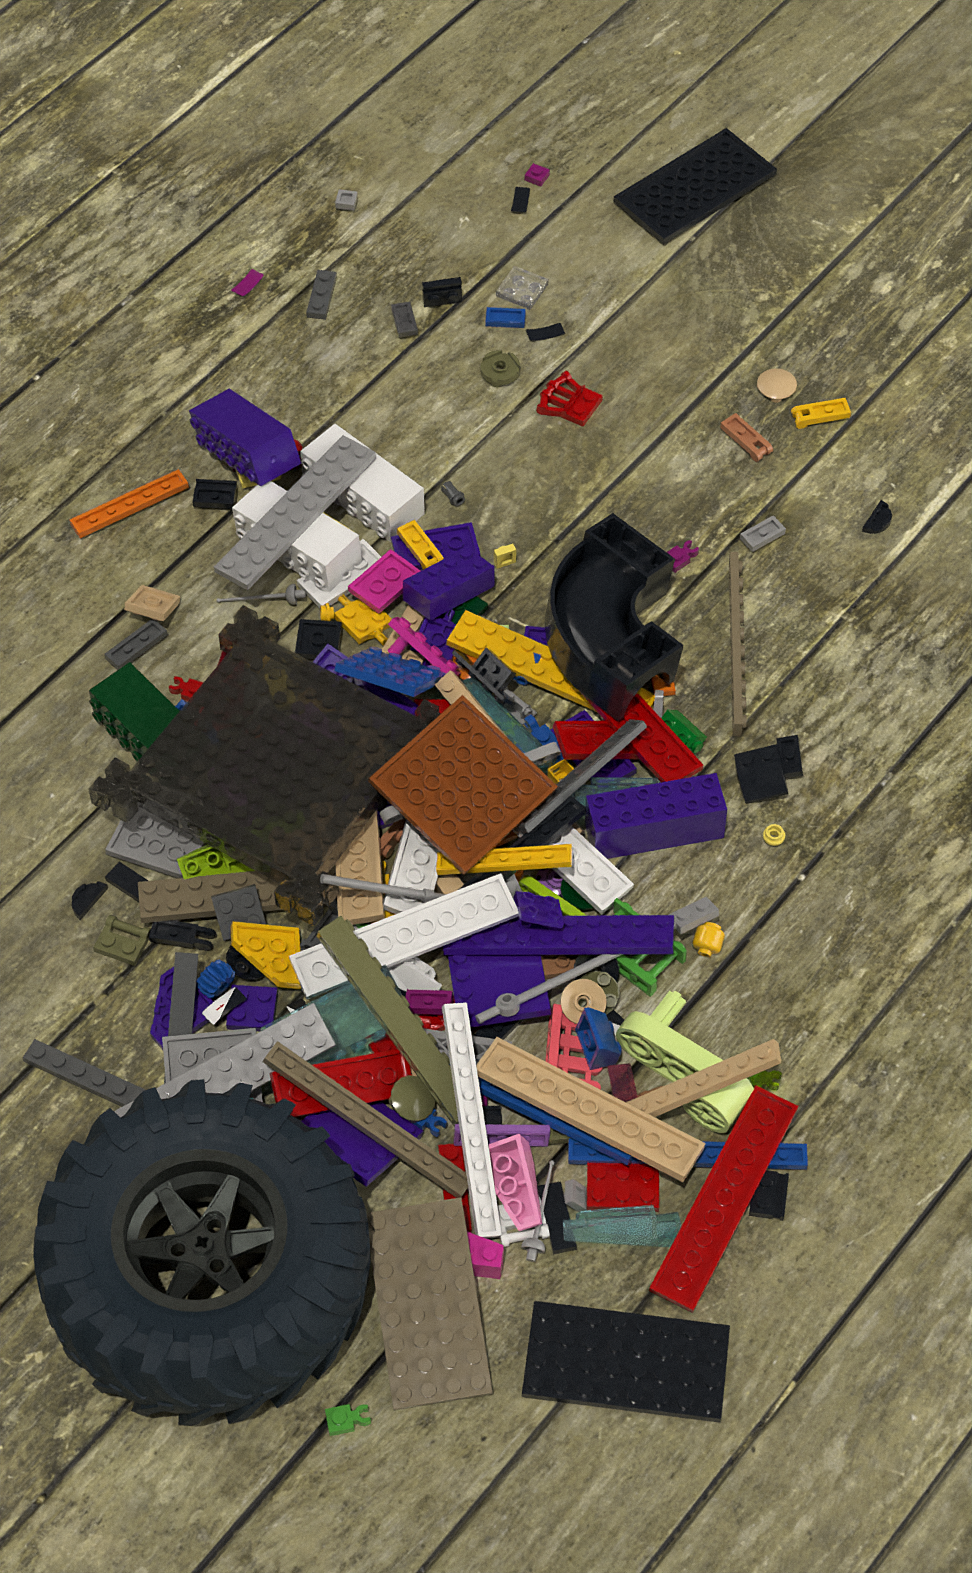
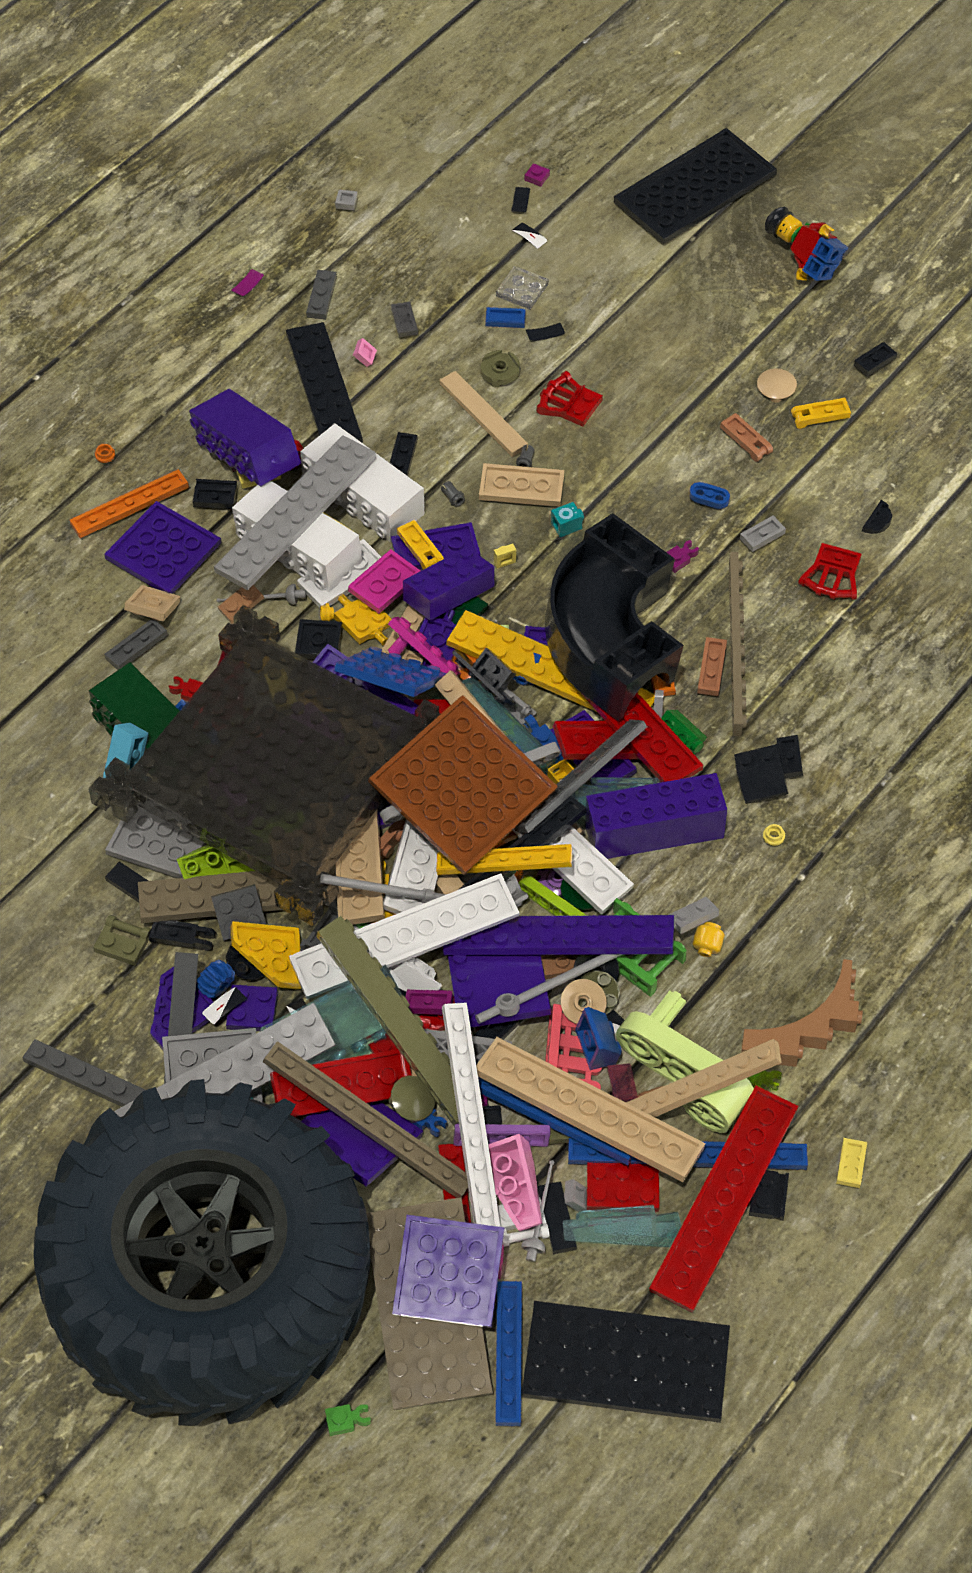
(86, 897): black tile -> none
(104, 453): none -> orange plate
(127, 744): none -> medium azure brick
(163, 548): none -> dark purple plate
(241, 597): none -> medium nougat plate
(322, 379): none -> black plate
(364, 352): none -> bright pink plate
(403, 451): none -> black tile
(442, 292): black plate -> none
(448, 1271): none -> plate
(483, 413): none -> tan tile
(508, 1353): none -> blue plate
(521, 485): none -> tan plate
(525, 456): none -> dark grey pin
(530, 234): none -> white sticker
(539, 909): dark purple bracket -> none
(567, 519): none -> teal brick
(709, 495): none -> blue plate
(712, 666): none -> nougat plate
(813, 246): none -> piece
(816, 1029): none -> medium nougat arch
(836, 561): none -> red plate
(851, 1163): none -> light yellow plate
(875, 359): none -> black plate

